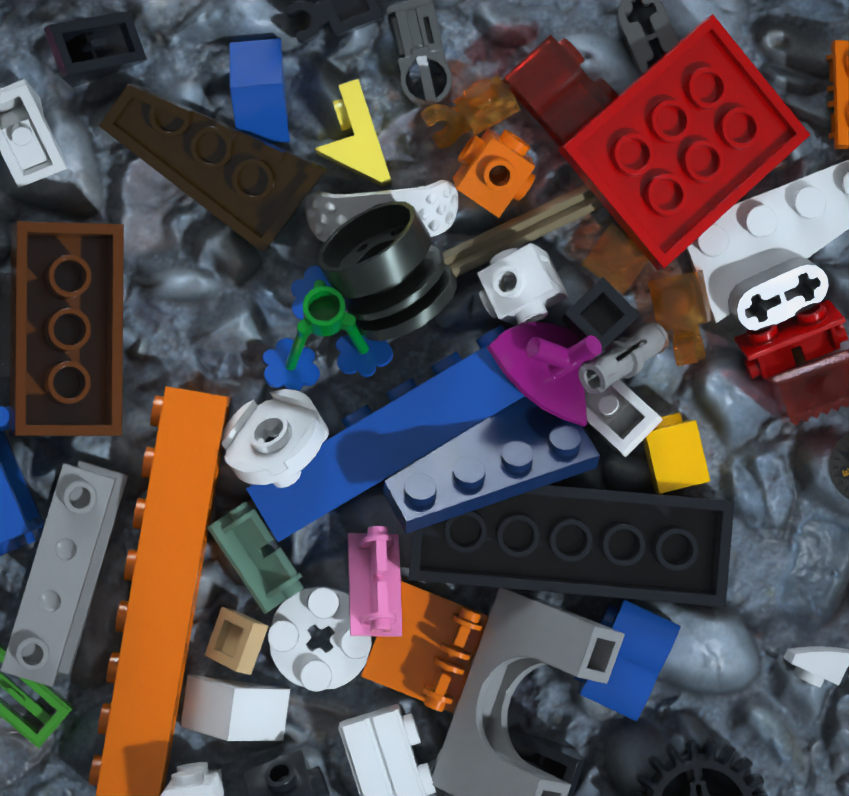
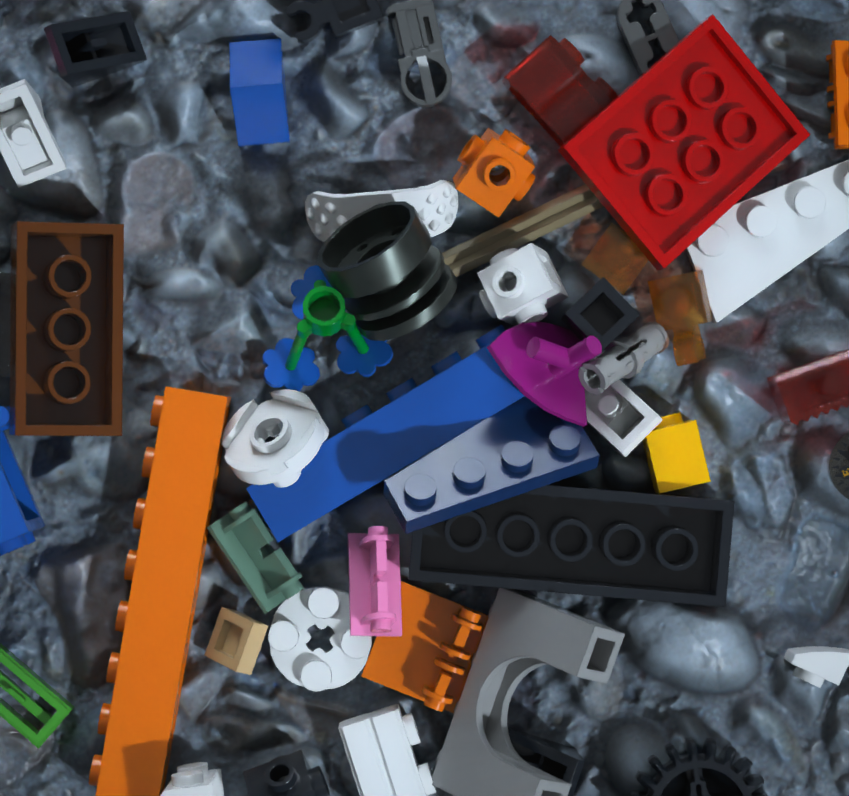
(65, 572): light grey fence -> none
(223, 169): dark brown wing -> none
(235, 709): white slope -> none
(362, 150): light yellow slope -> none
(476, 110): clear orange plate -> none
(638, 662): blue brick -> none
(777, 291): beam -> none
(814, 331): red hinge -> none

